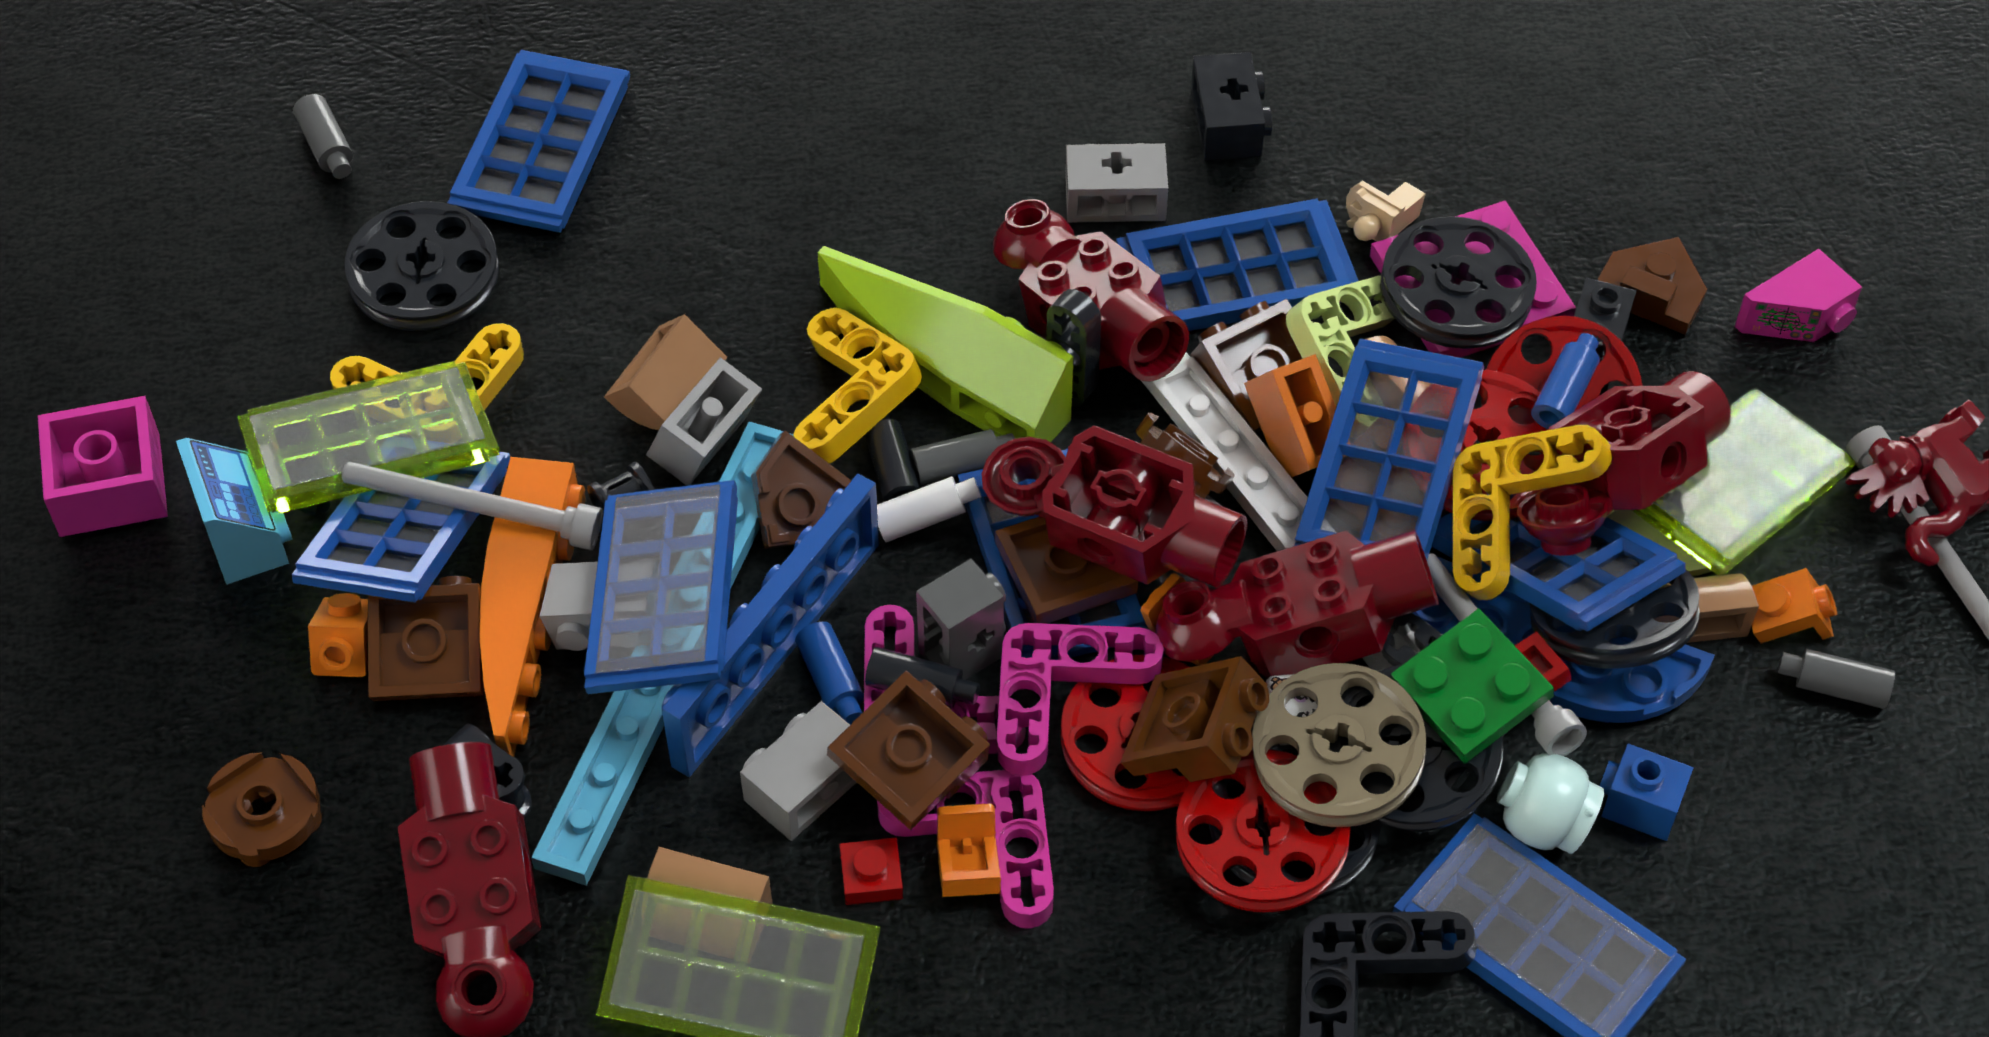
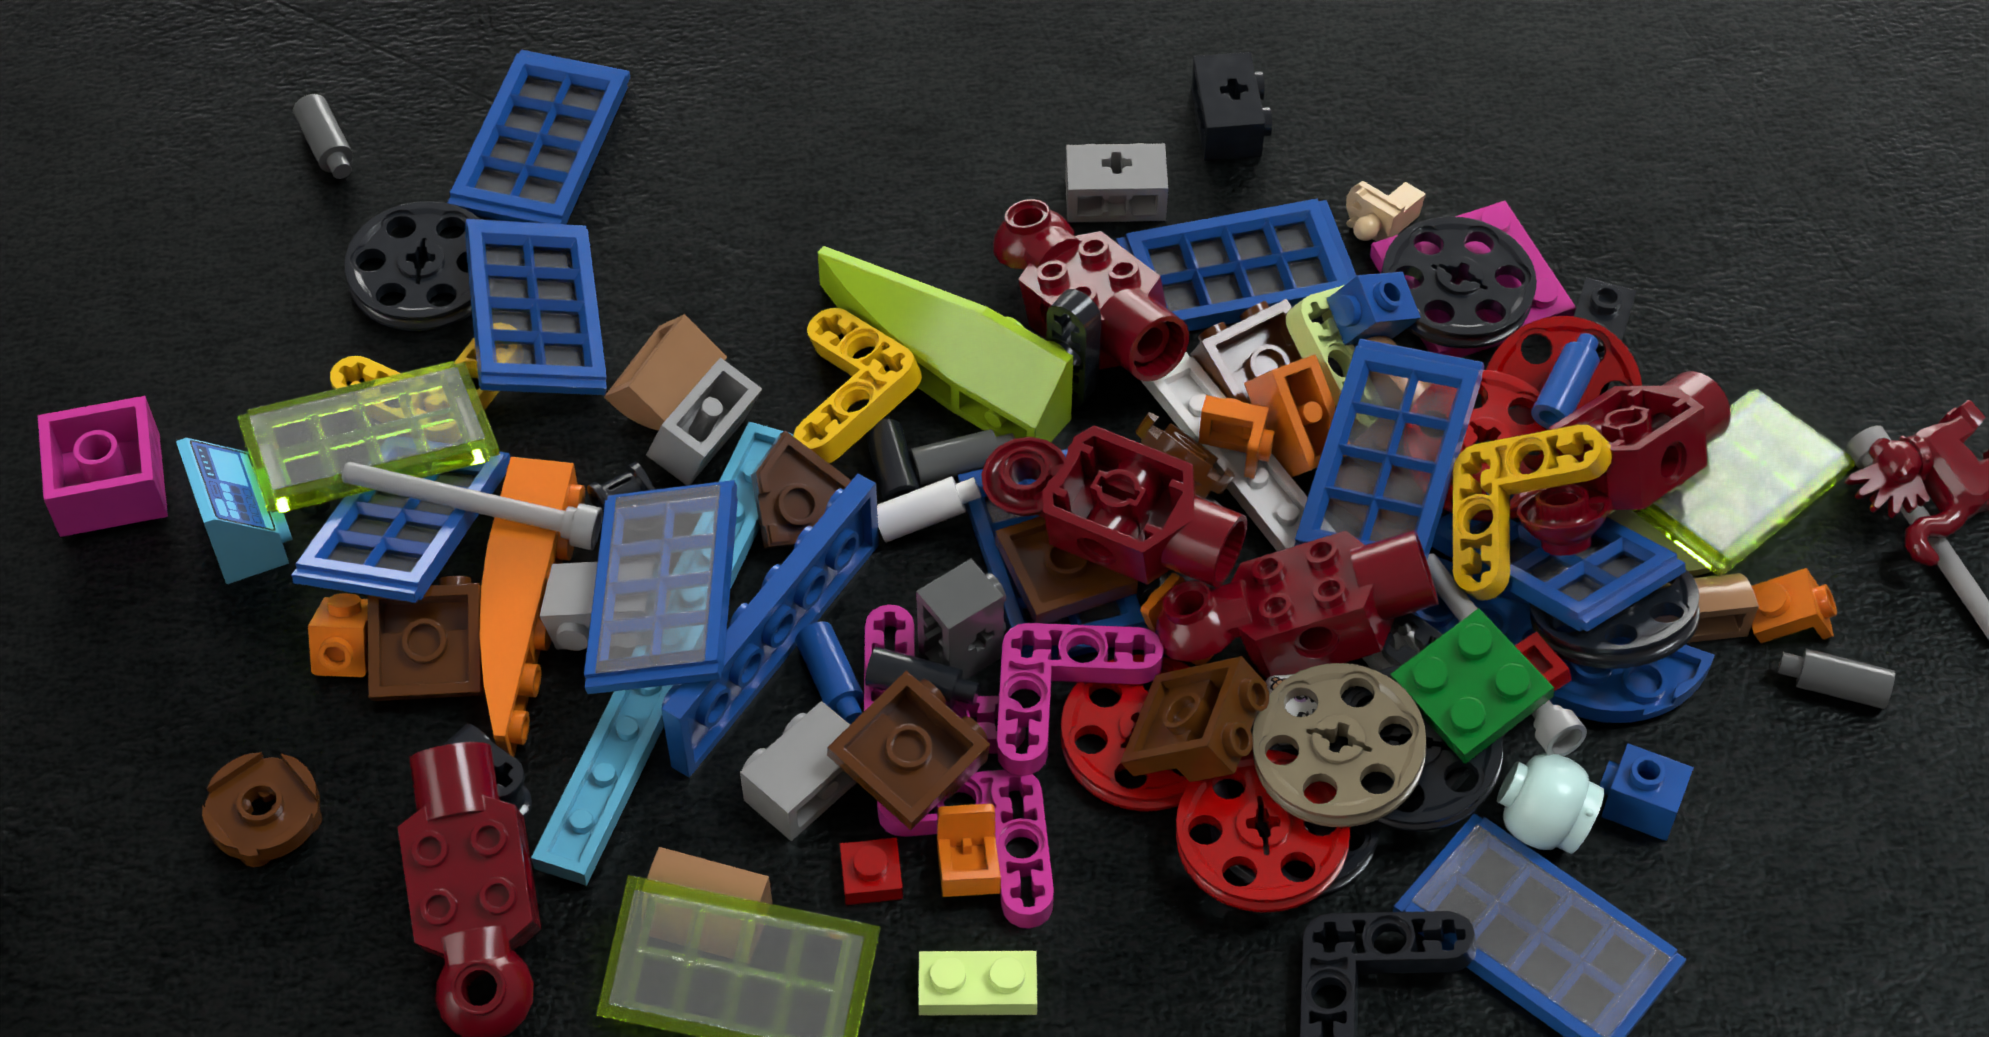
(534, 308): none -> blue piece
(977, 983): none -> yellowish green plate
(1237, 427): none -> orange bracket
(1373, 307): none -> blue brick
(1664, 279): reddish brown plate -> none
(1801, 301): dark pink slope -> none

